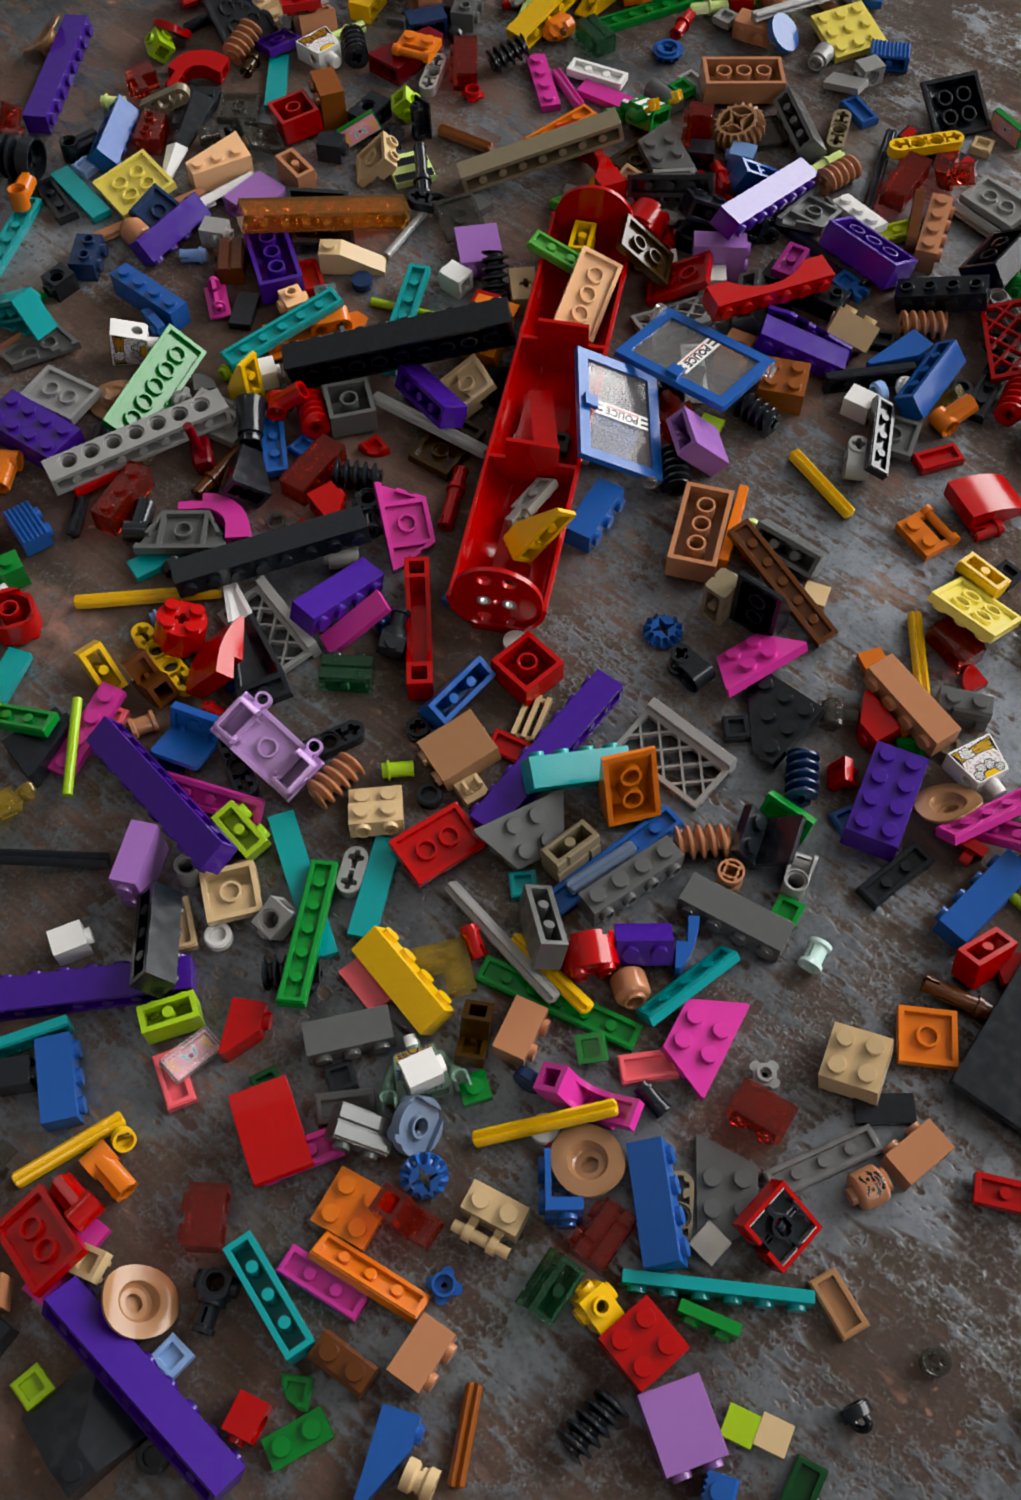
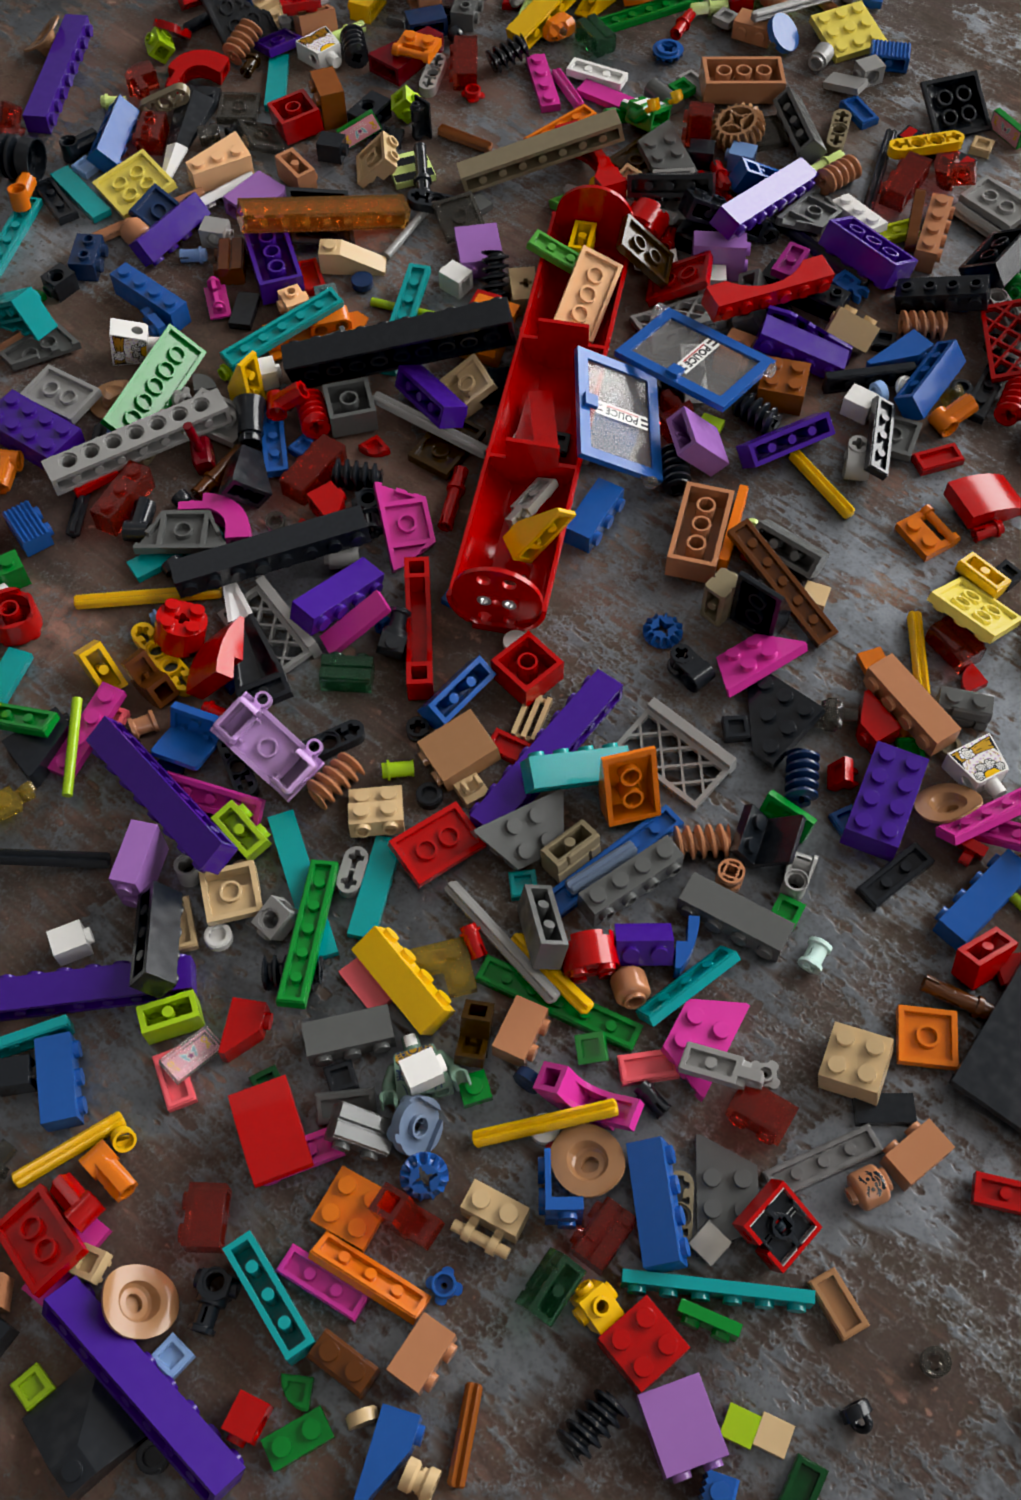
(181, 495): none -> black hinge
(362, 1417): none -> tan tile
(719, 1067): none -> light grey hinge
(785, 440): none -> dark purple brick

